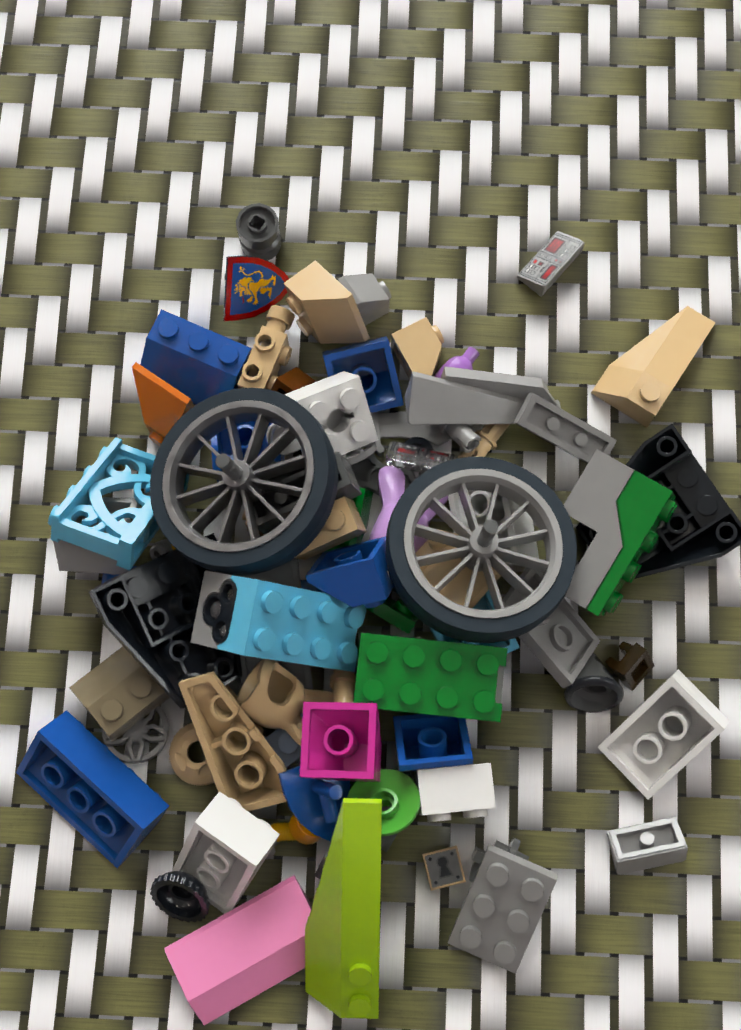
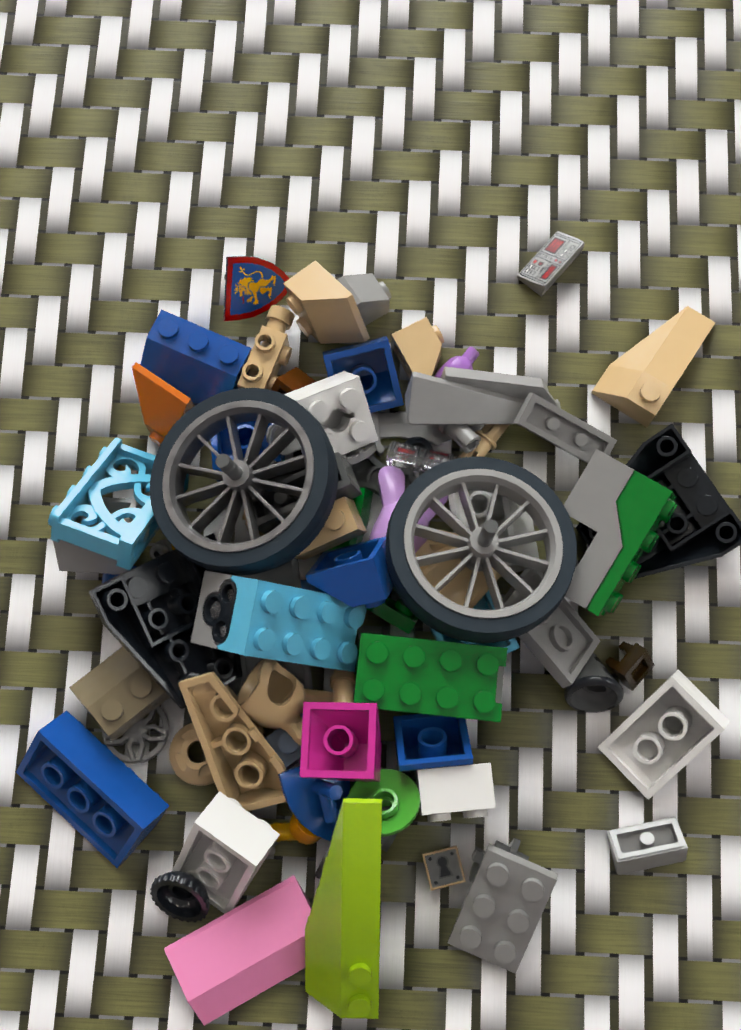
(259, 231): dark grey wheel -> none

